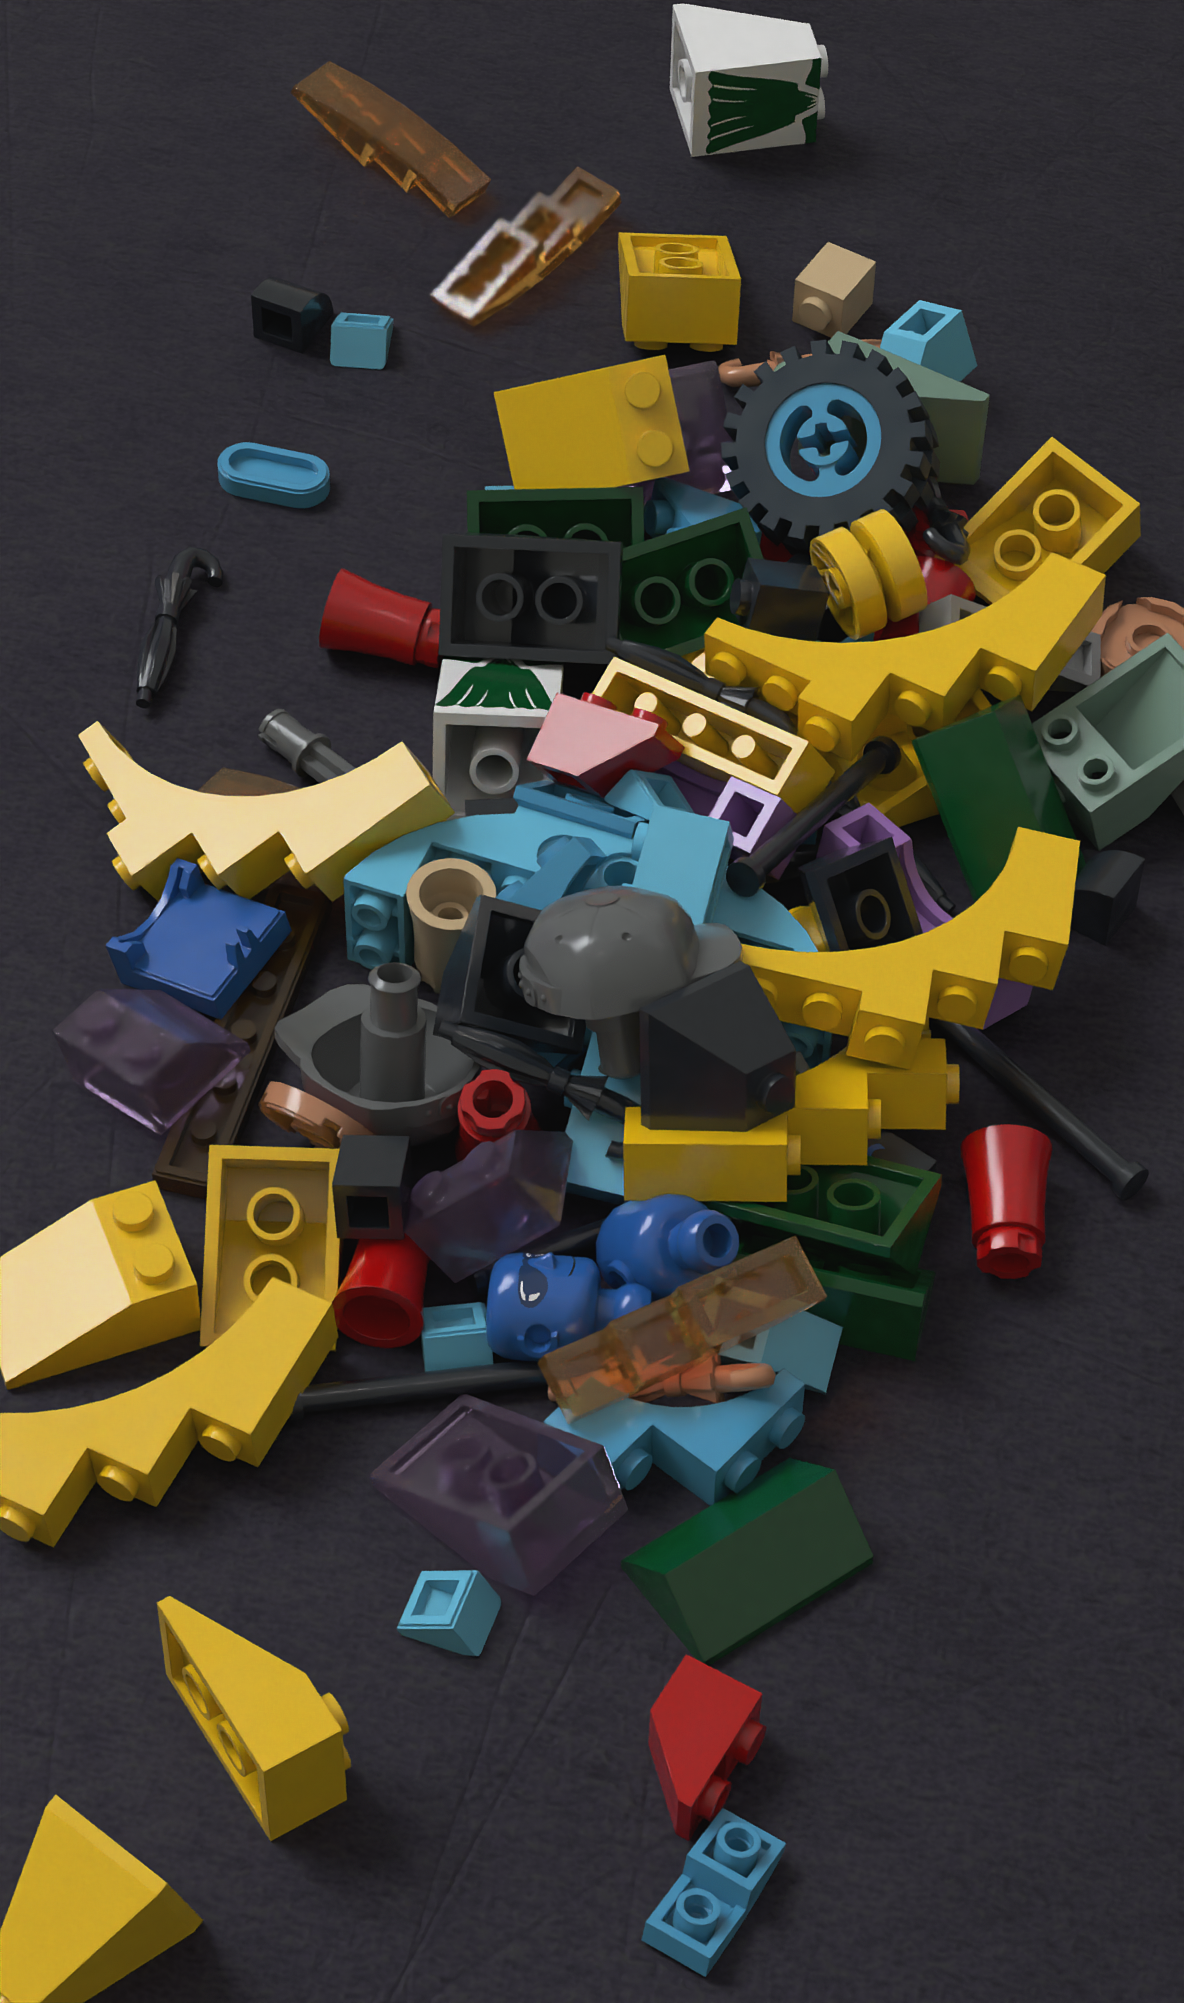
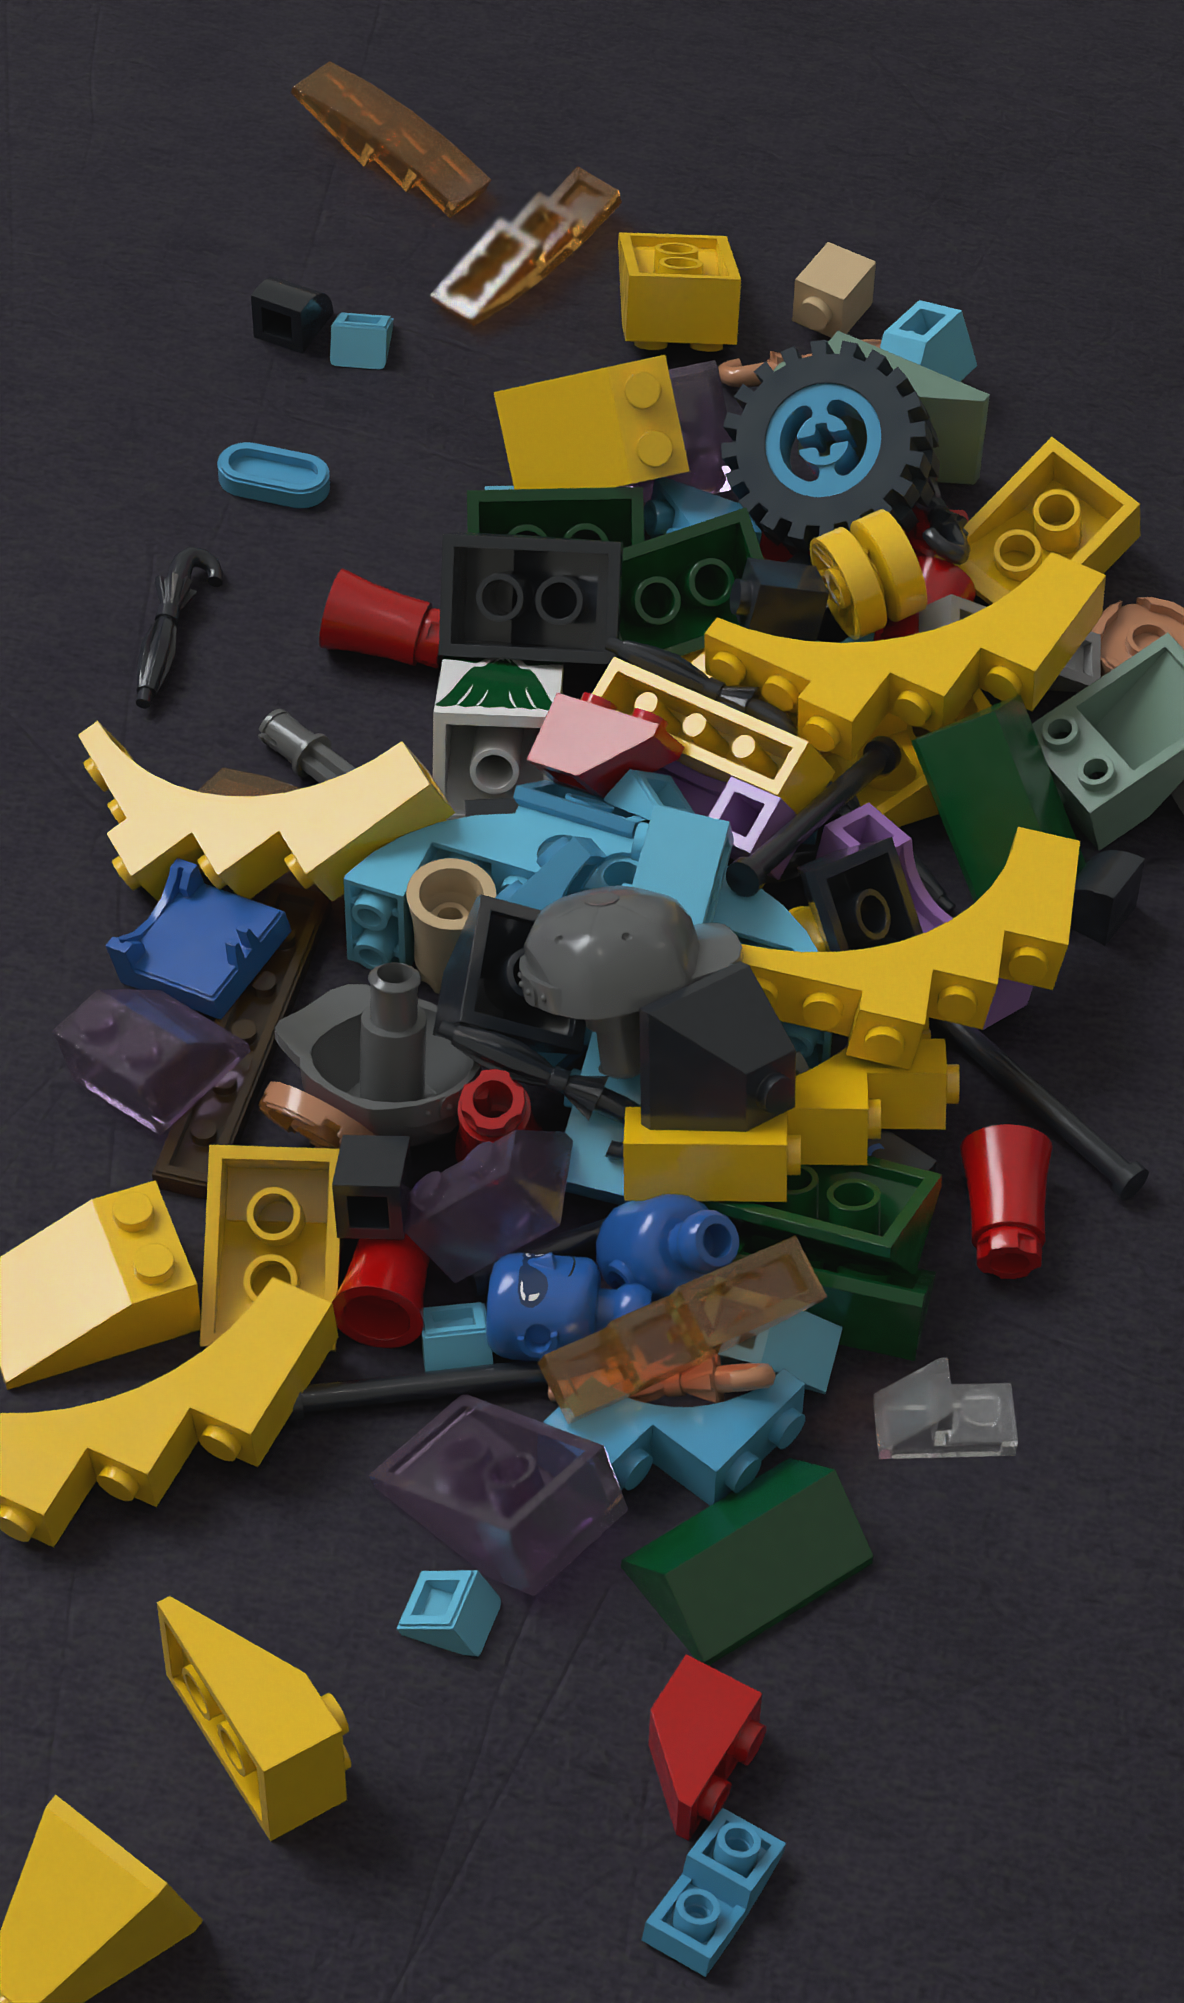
(744, 80): white slope -> none
(940, 1419): none -> clear slope

